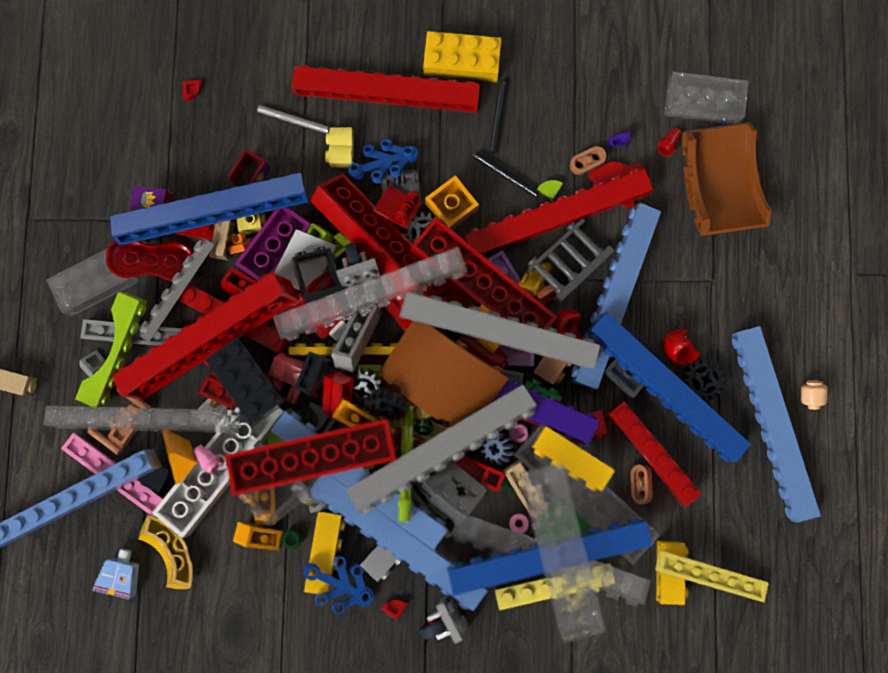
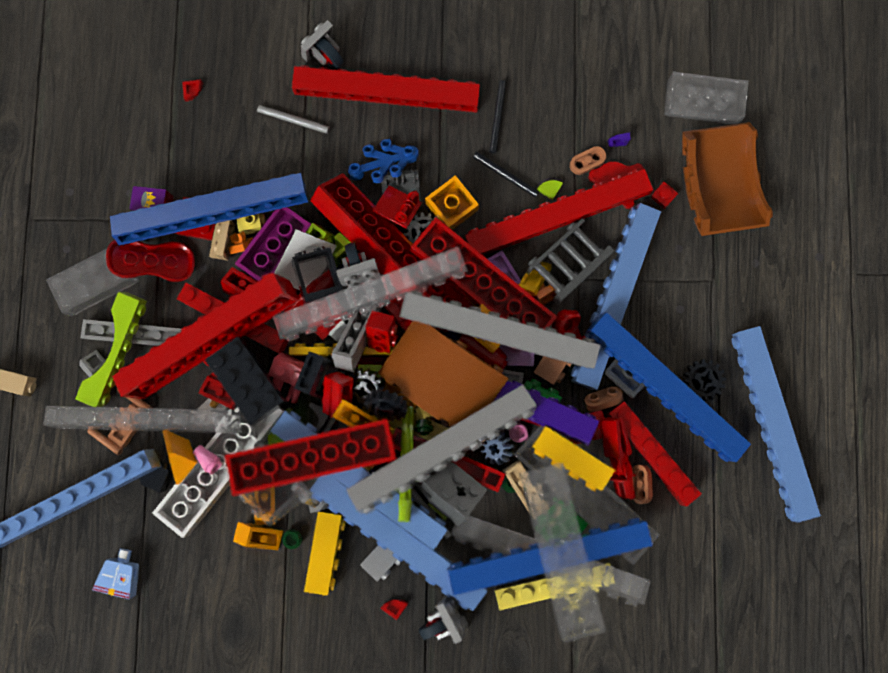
(97, 461): bright pink plate -> none
(172, 294): light grey plate -> none
(172, 550): yellow brick -> none
(242, 164): dark red piece -> none
(322, 46): none -> light grey plate
(340, 147): light yellow brick -> none
(341, 586): blue plant -> none
(381, 332): none -> red brick
(462, 56): yellow brick -> none
(525, 523): bright pink plate -> none
(603, 399): none -> nougat plate
(617, 448): none -> red arm
(664, 195): none -> red plate
(668, 587): yellow brick -> none
(669, 143): red cone -> none
(679, 348): red piece -> none
(711, 576): light yellow plate -> none
(814, 394): light nougat head -> none

